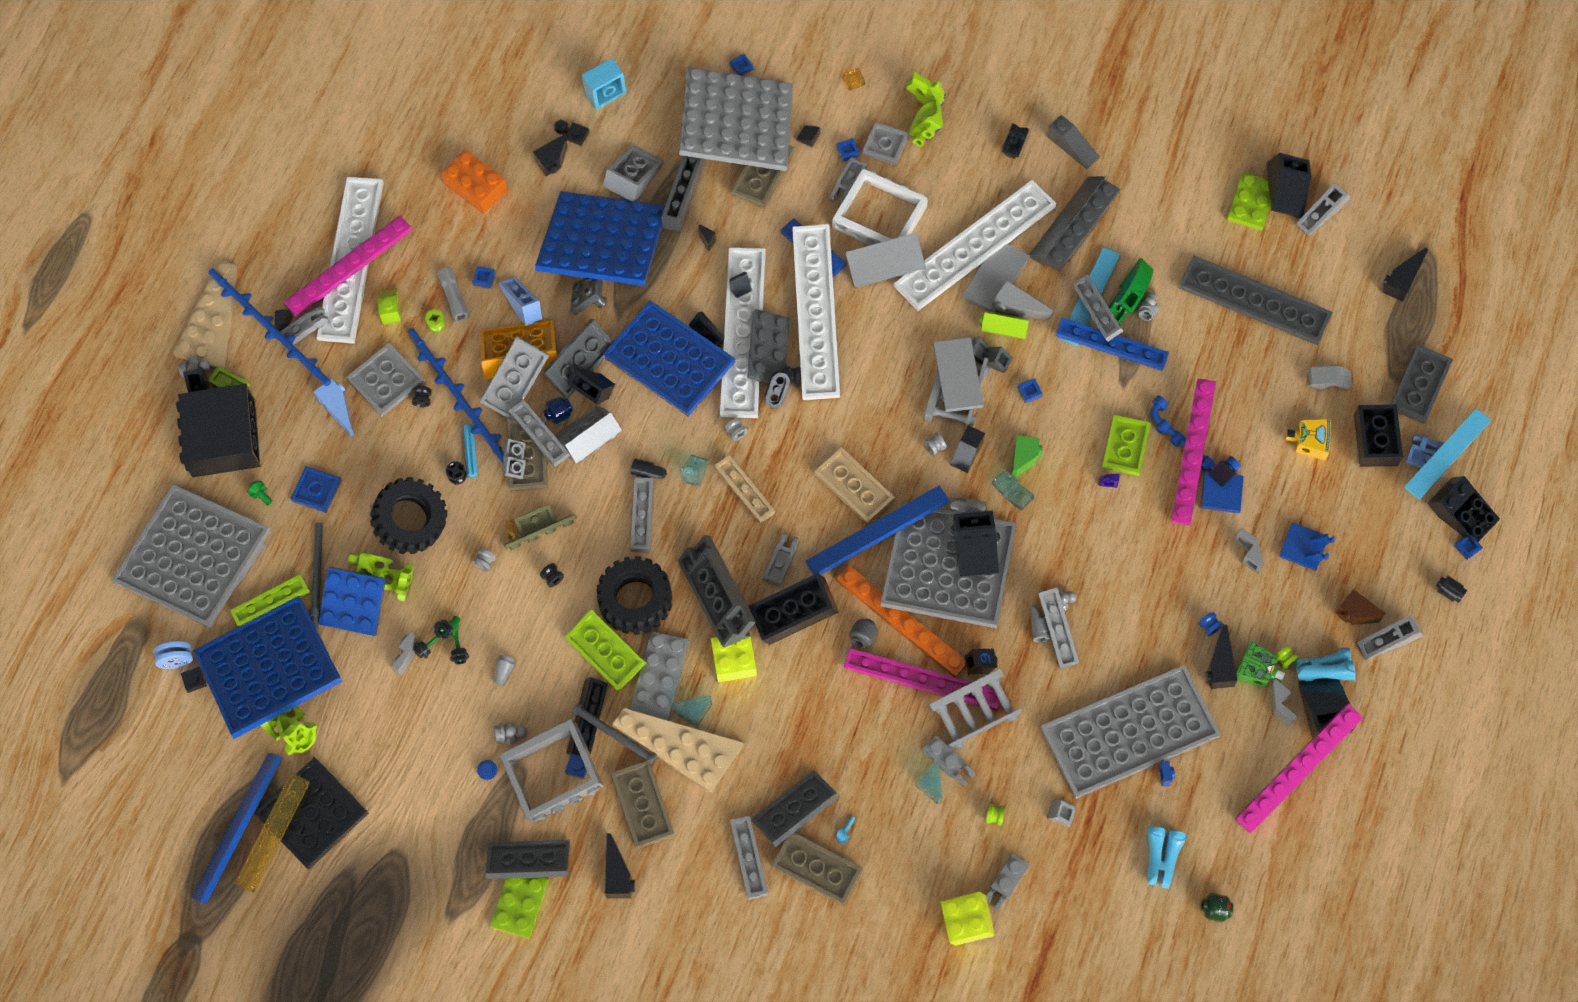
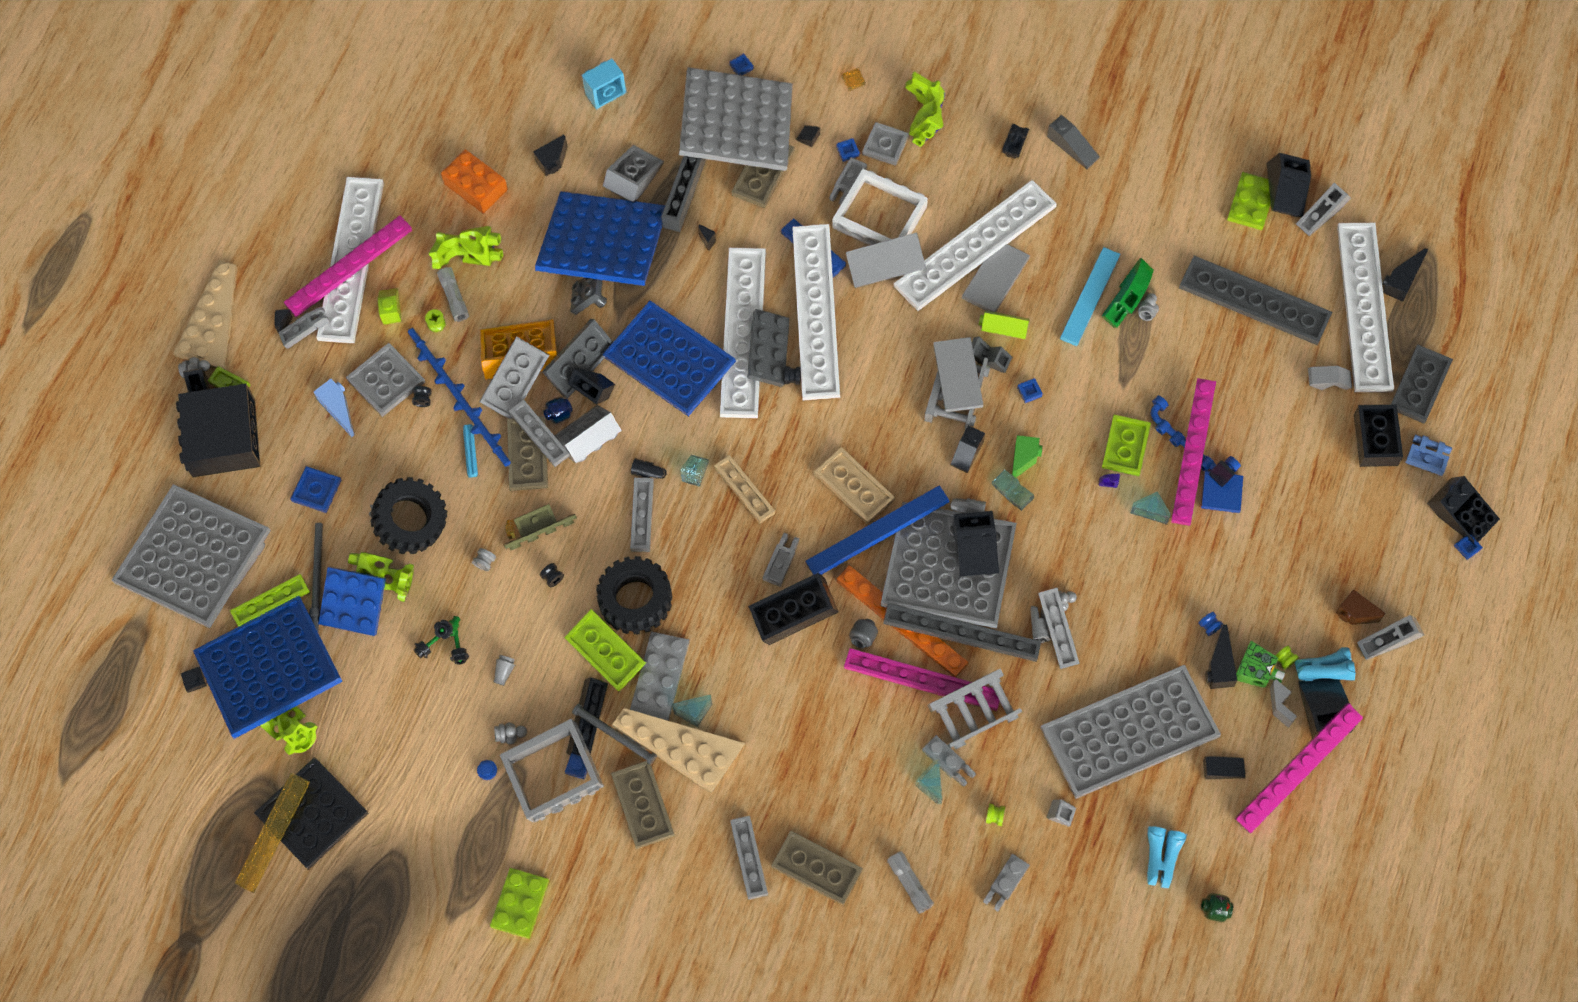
(173, 654): light blue head -> none
(236, 828): blue tile -> none
(257, 489): green plate -> none
(272, 332): blue plant -> none
(406, 646): light grey slope -> none
(453, 469): black wheel -> none
(481, 248): none -> lime hips
(484, 277): blue plate -> none
(513, 459): light grey slope -> none
(522, 300): light blue slope -> none
(528, 859): dark grey plate -> none
(574, 134): black plate -> none
(617, 878): black slope -> none
(706, 328): black plate -> none
(717, 592): dark grey slope -> none
(734, 661): neon yellow brick -> none
(736, 429): light grey wheel -> none
(740, 285): black slope -> none
(777, 388): plate -> none
(794, 808): dark grey plate -> none
(842, 835): medium azure hand -> none
(910, 882): none -> light grey axle
(935, 444): light grey wheel -> none
(962, 632): none -> dark grey plate
(967, 918): neon yellow brick -> none
(981, 661): black brick -> none
(1019, 303): light grey slope -> none
(1075, 223): dark grey slope -> none
(1097, 307): light grey plate -> none
(1117, 346): blue plate -> none
(1152, 508): none -> clear light blue slope
(1166, 773): blue plate -> none
(1223, 767): none -> black slope
(1253, 558): light grey slope -> none
(1305, 546): blue plate -> none
(1312, 437): yellow torso -> none
(1365, 307): none -> white plate
(1447, 454): medium azure tile -> none
(1451, 588): black brick -> none

